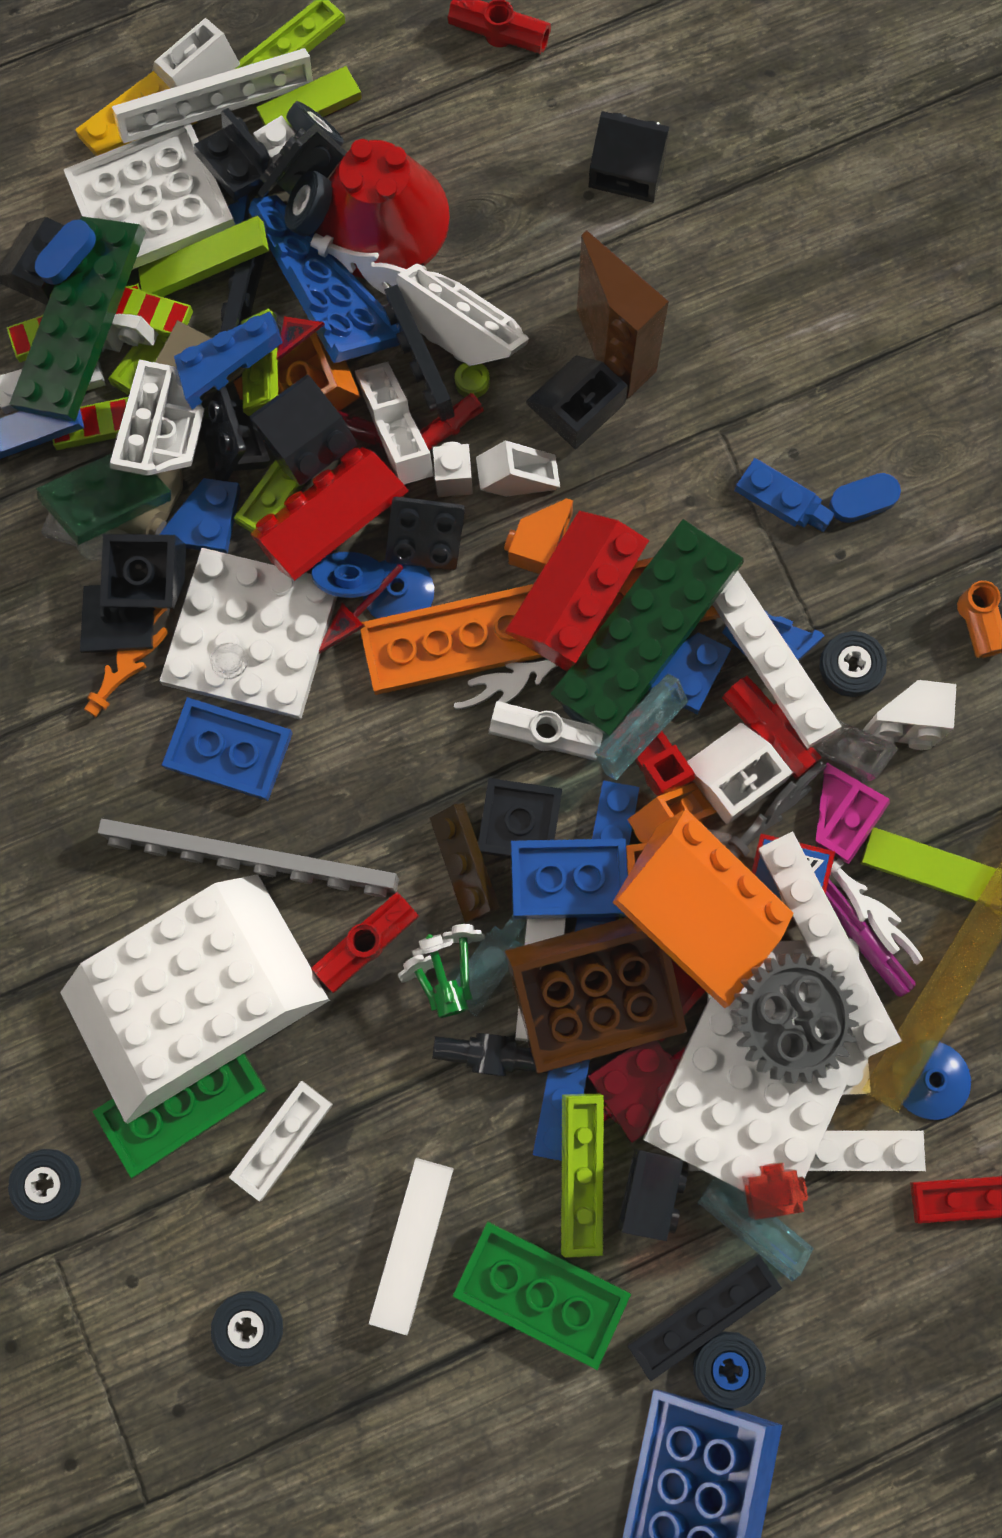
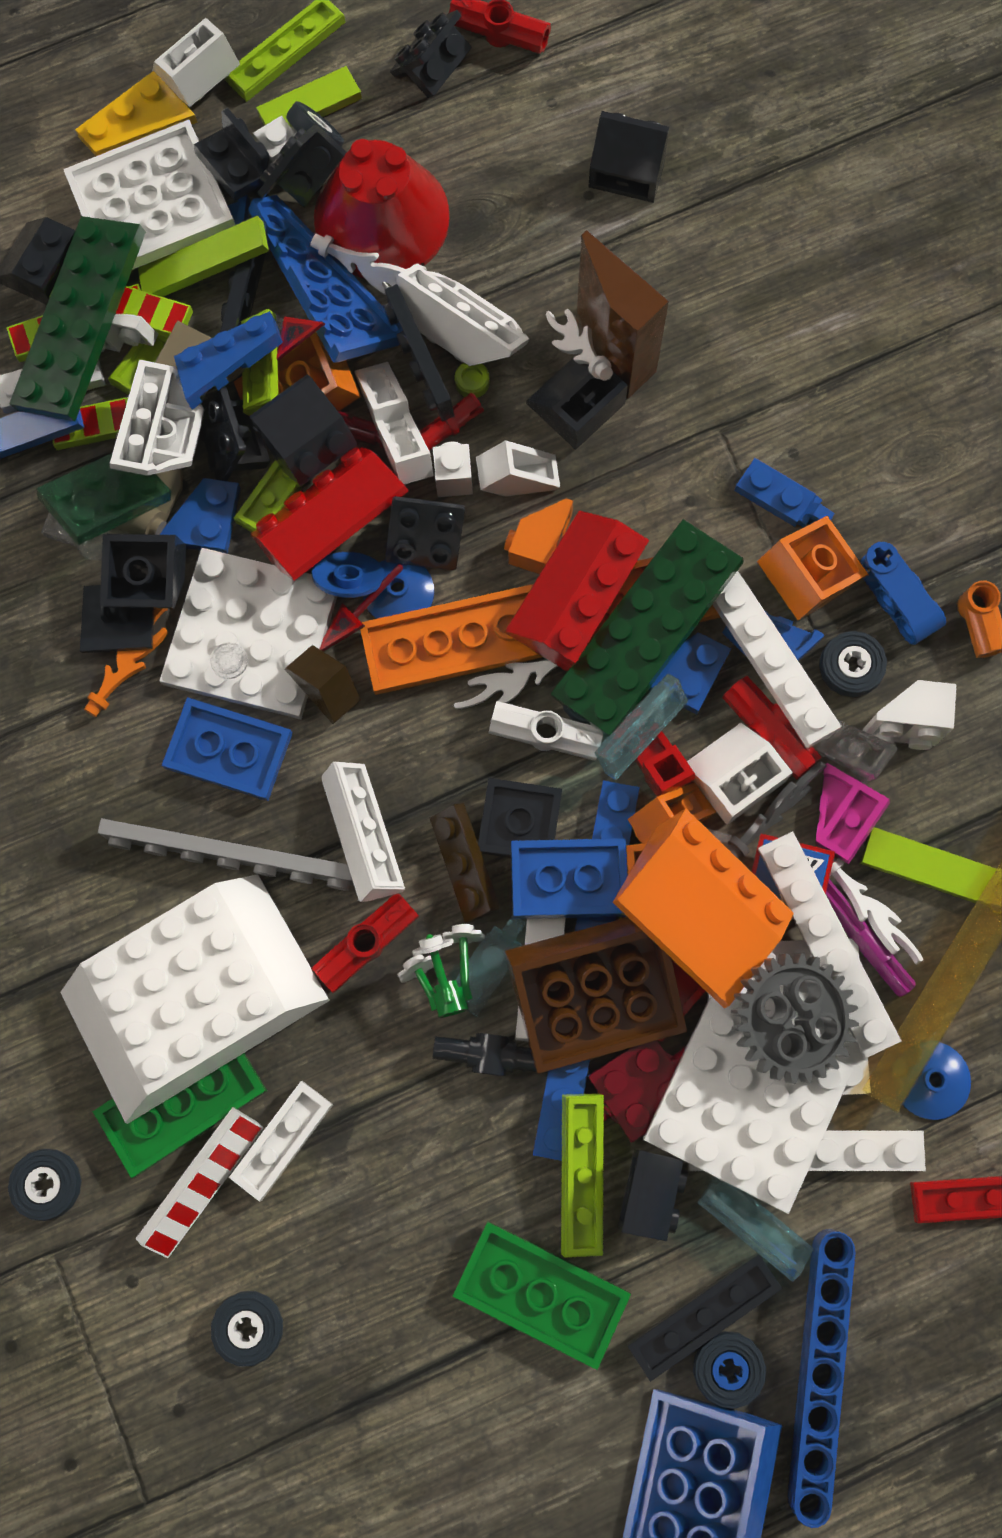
(65, 252): blue tile -> none
(199, 1183): none -> white tile
(212, 95): white plate -> none
(308, 203): black bush -> none
(324, 682): none -> dark brown slope
(362, 831): none -> white slope
(411, 1247): white slope -> none
(433, 53): none -> black bracket
(580, 343): none -> white piece
(774, 1192): clear red brick -> none
(812, 567): none -> orange slope
(828, 1394): none -> blue beam
(865, 497): blue tile -> none
(901, 593): none -> blue piece

